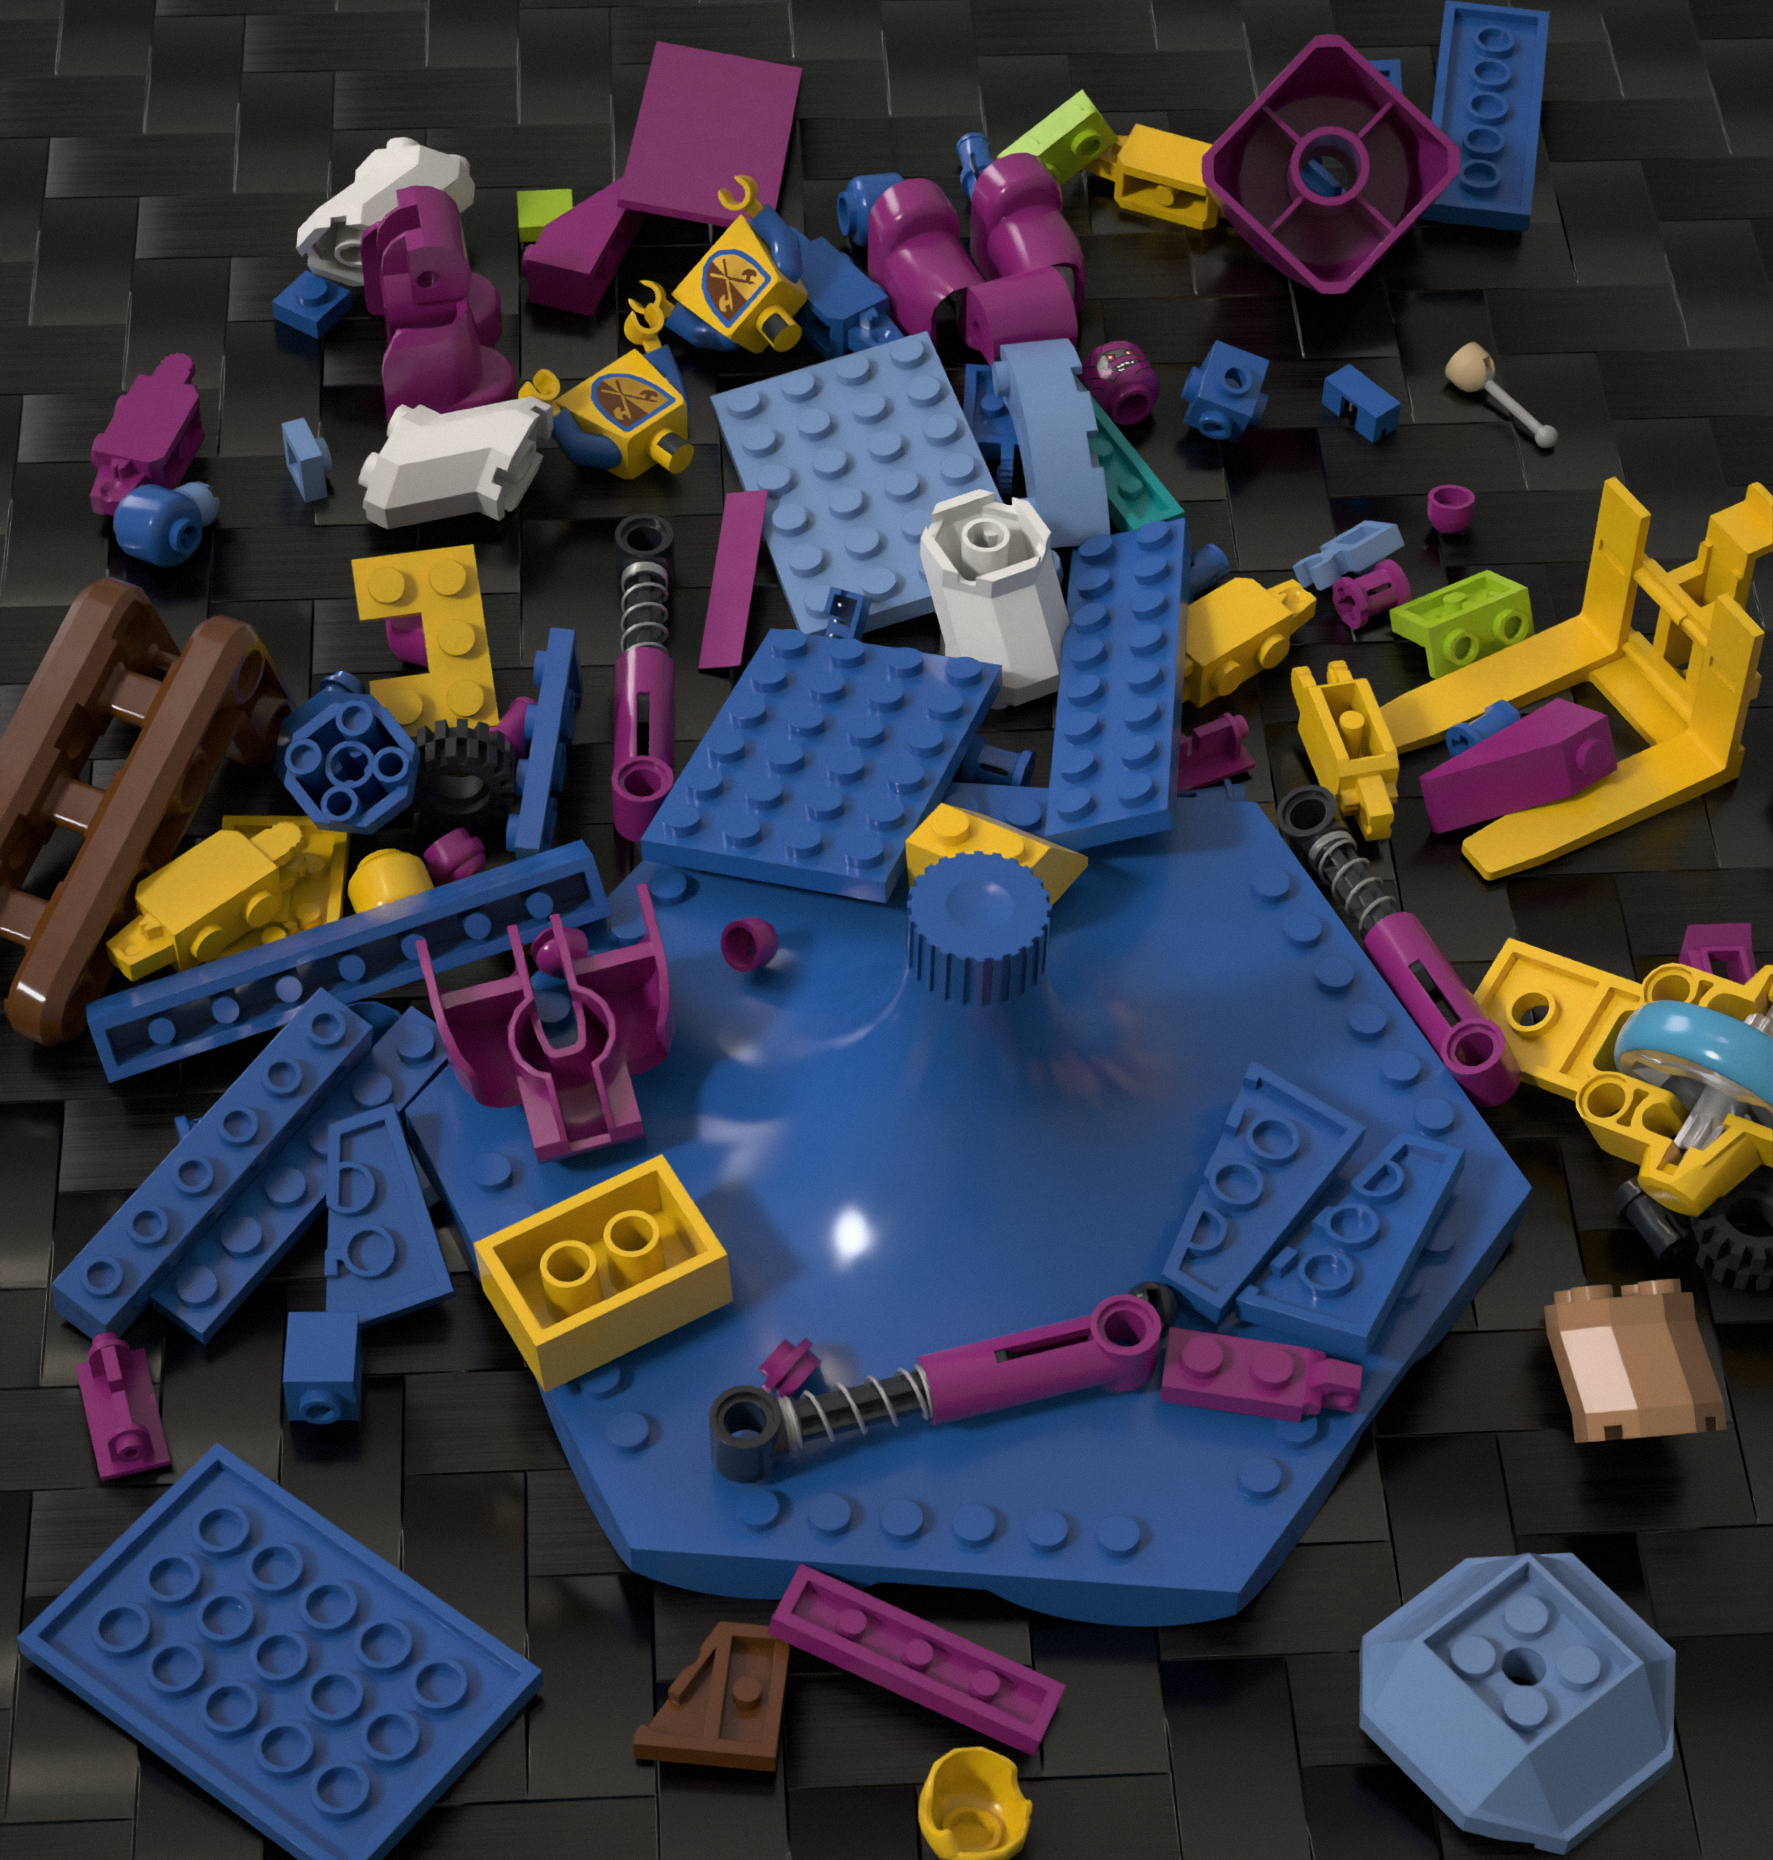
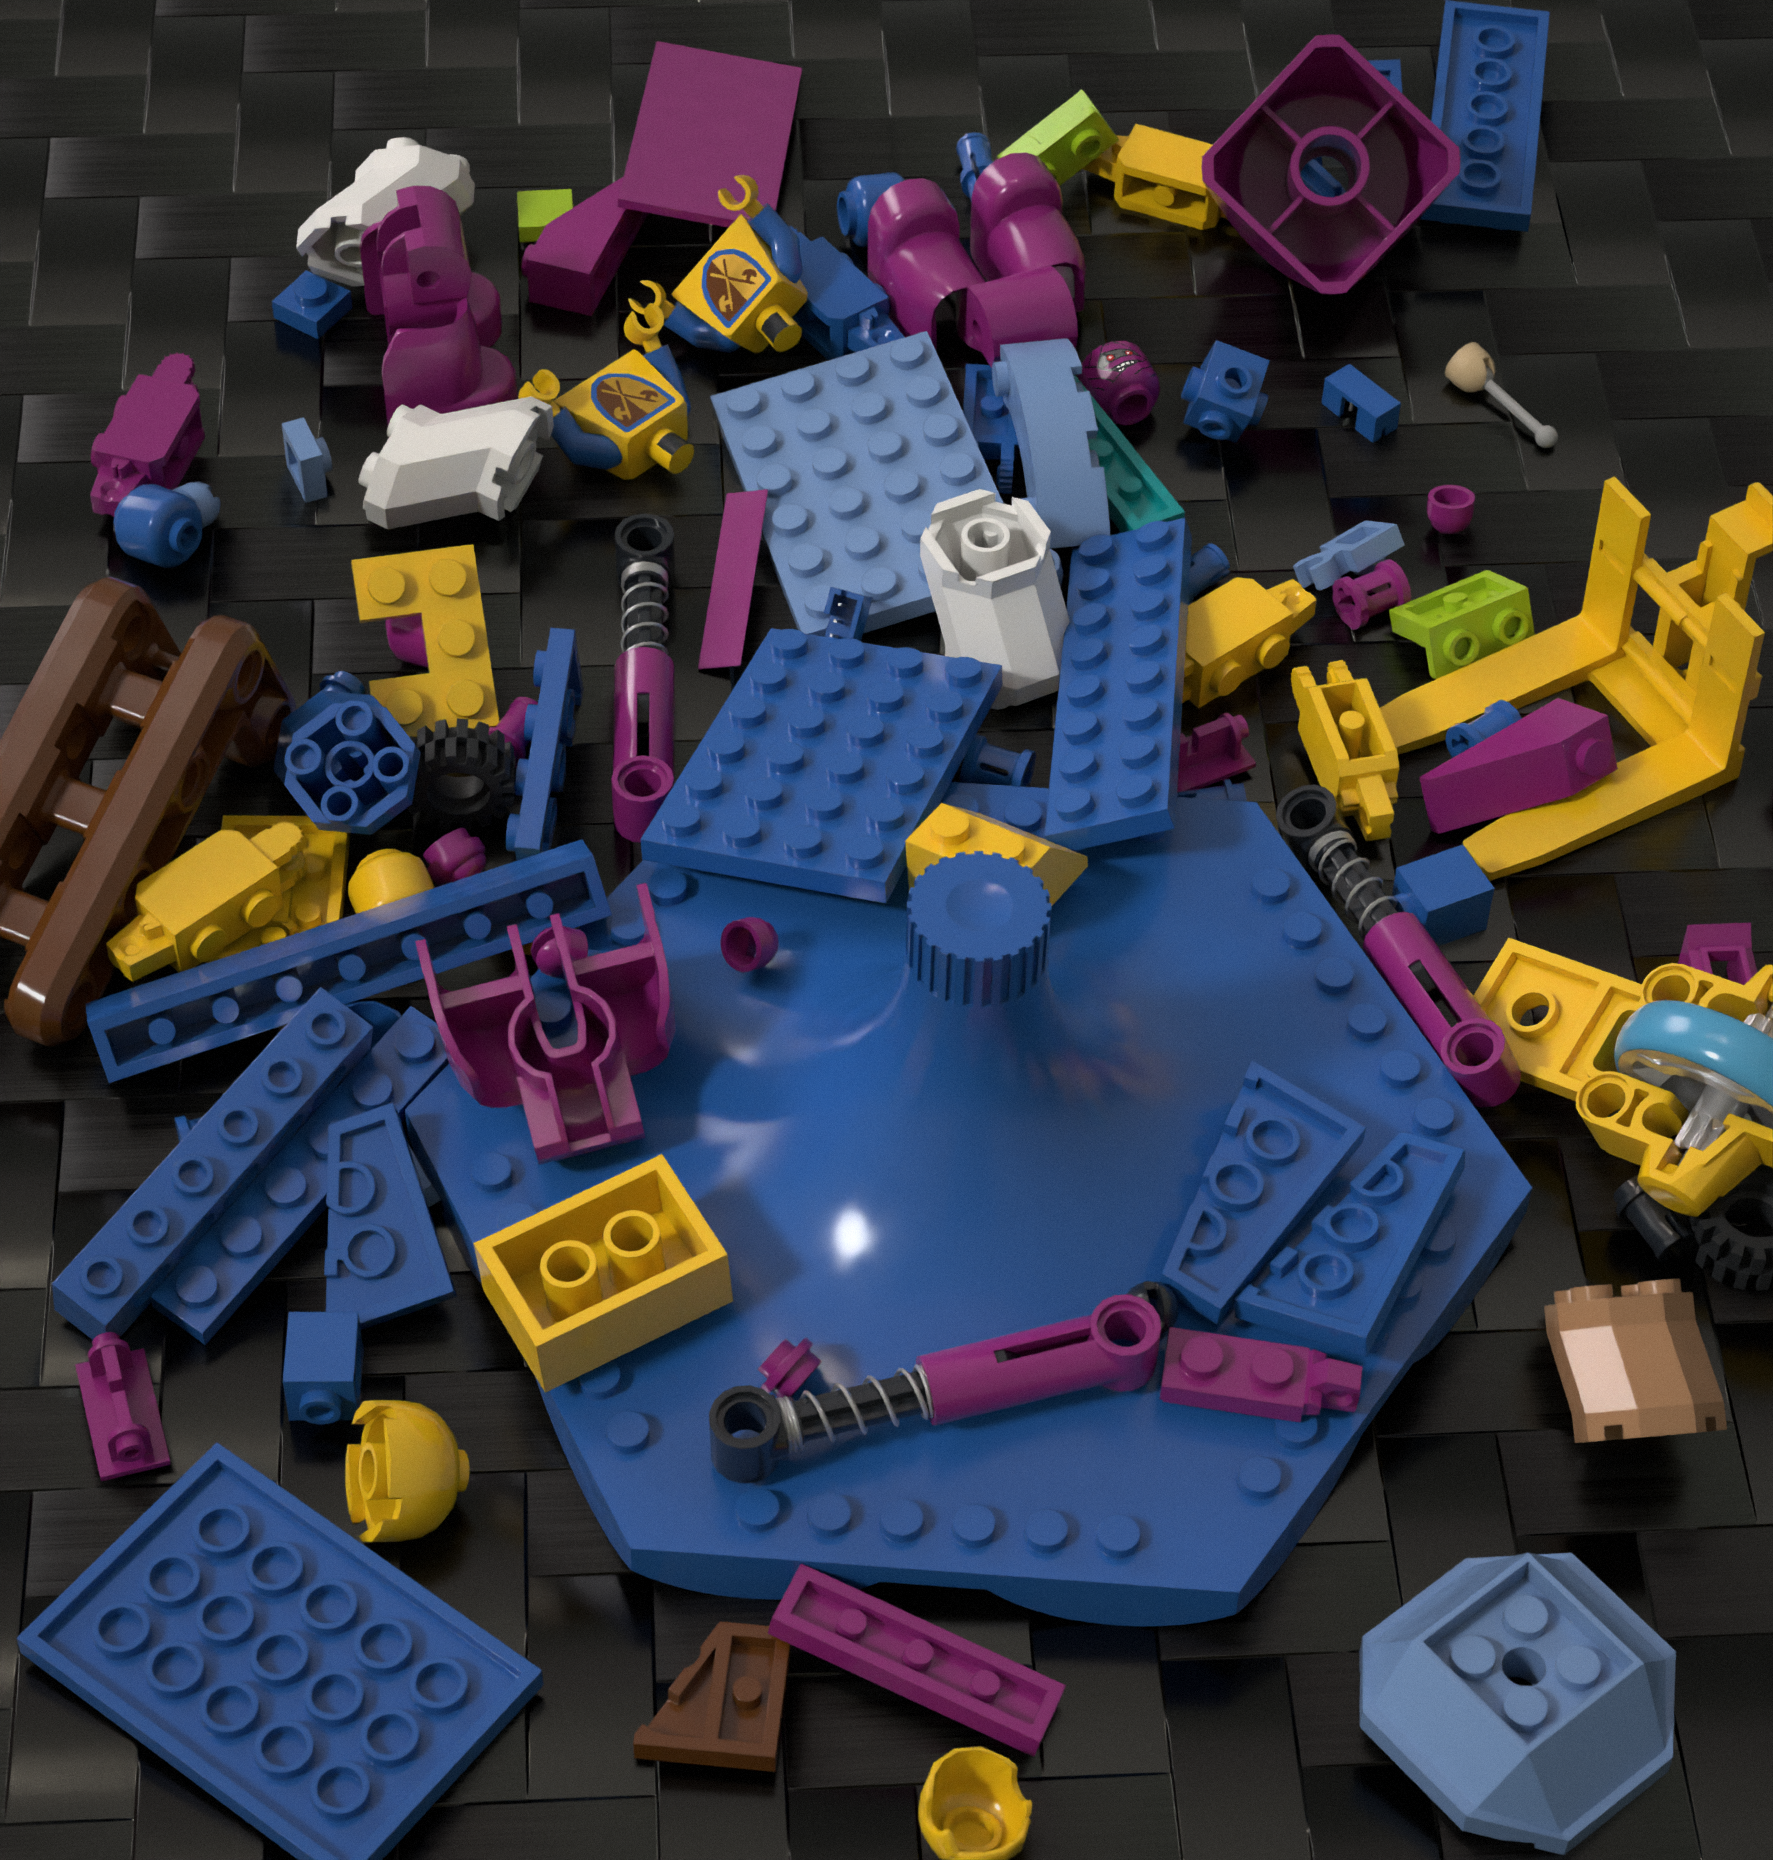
(402, 1471): none -> yellow cylinder
(1445, 894): none -> blue brick

